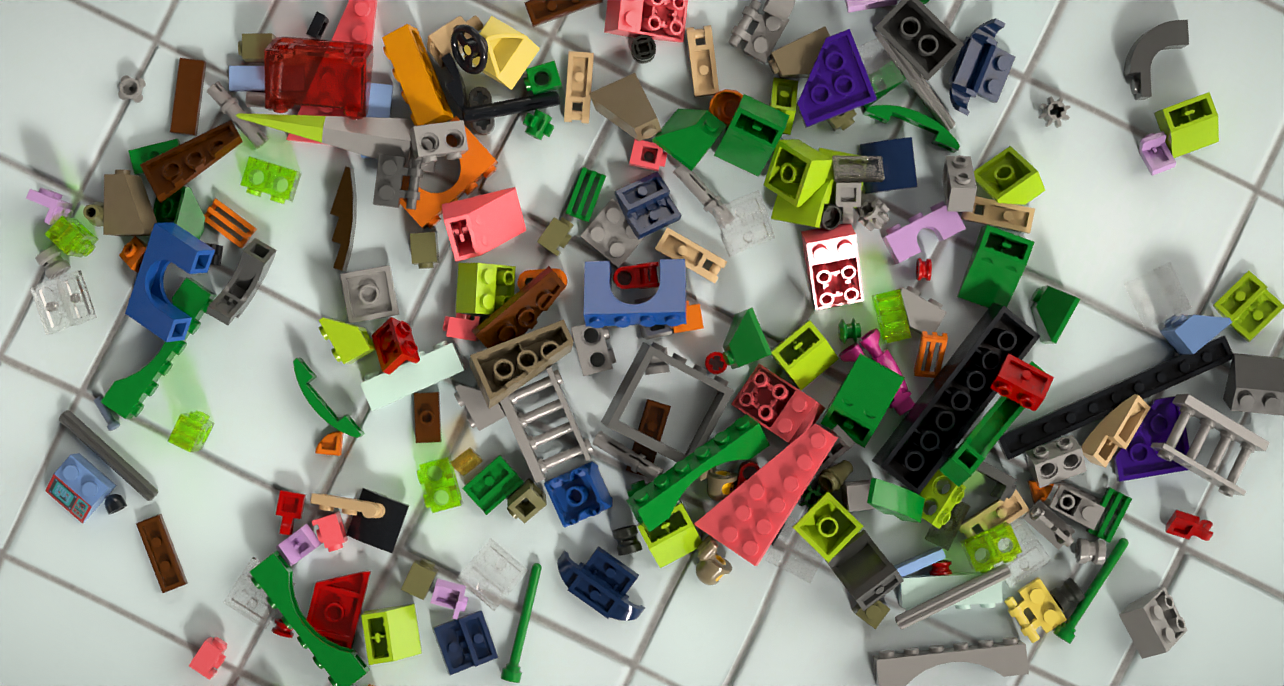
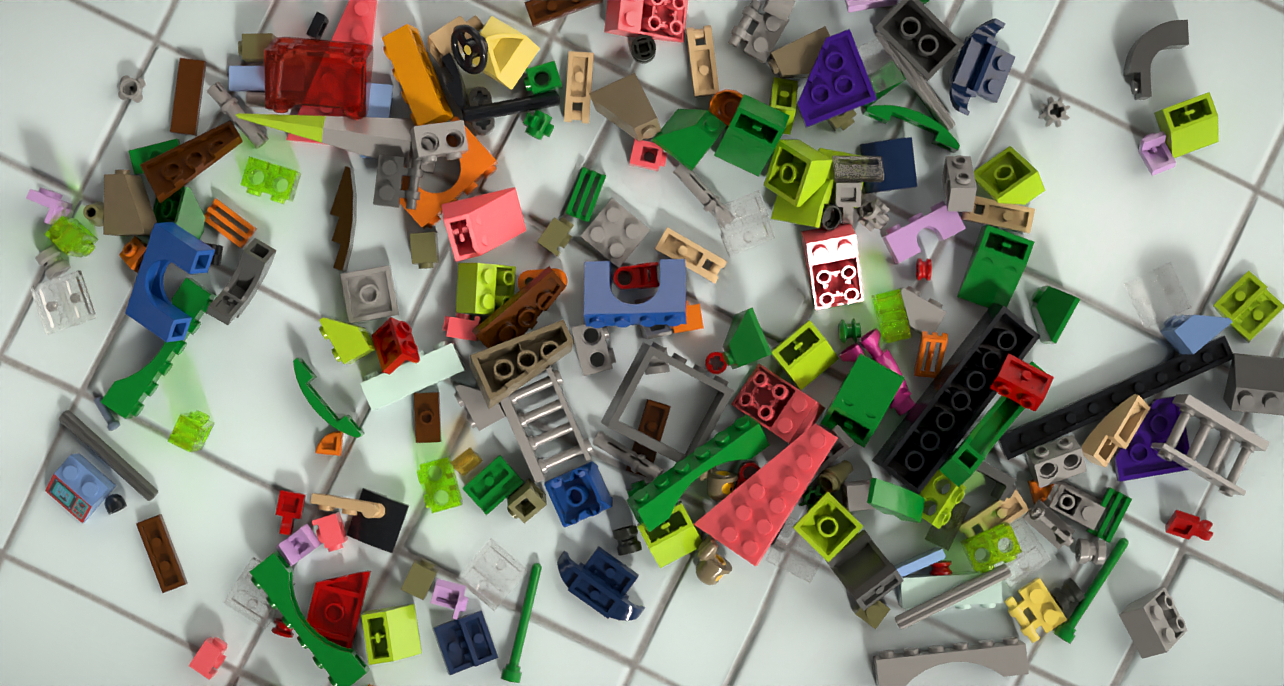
(647, 205): dark blue slope -> none

